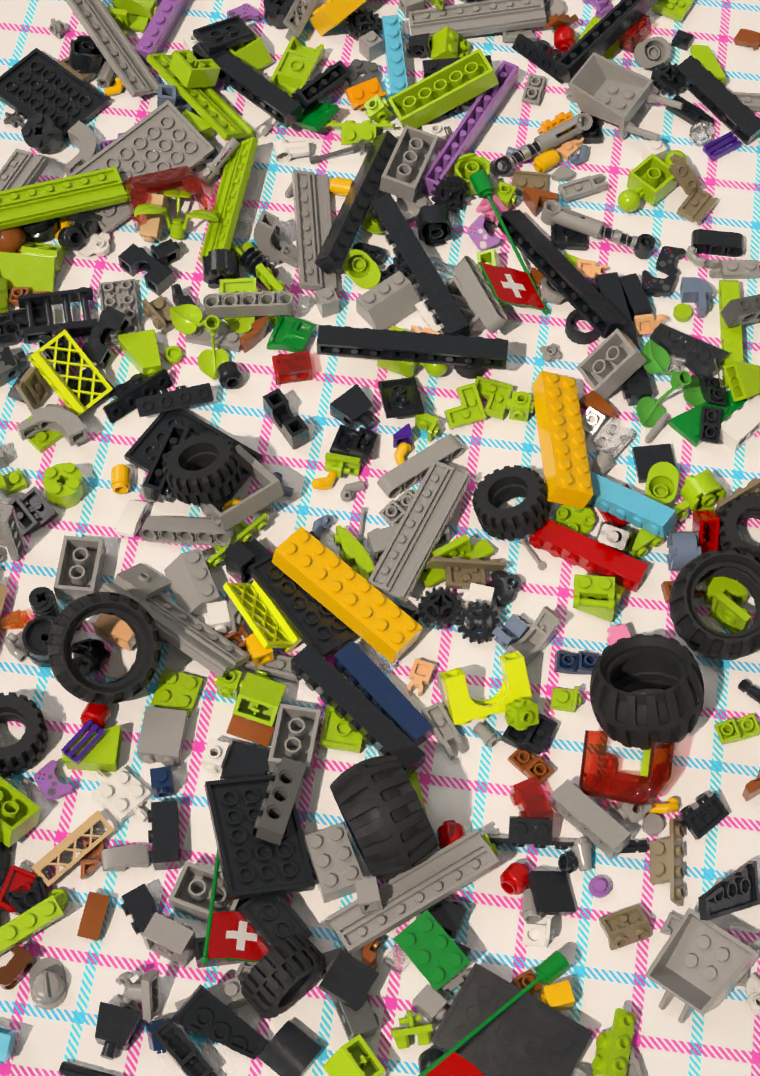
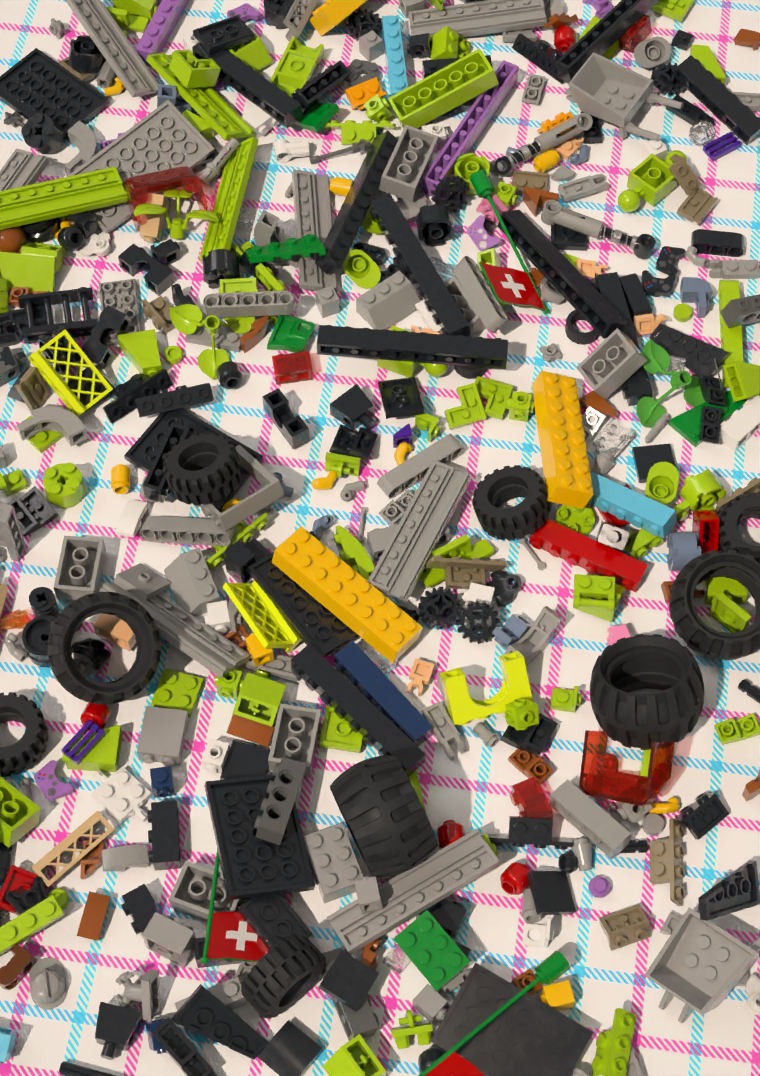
(286, 249): none -> green wing
(572, 663): dark blue slope -> none

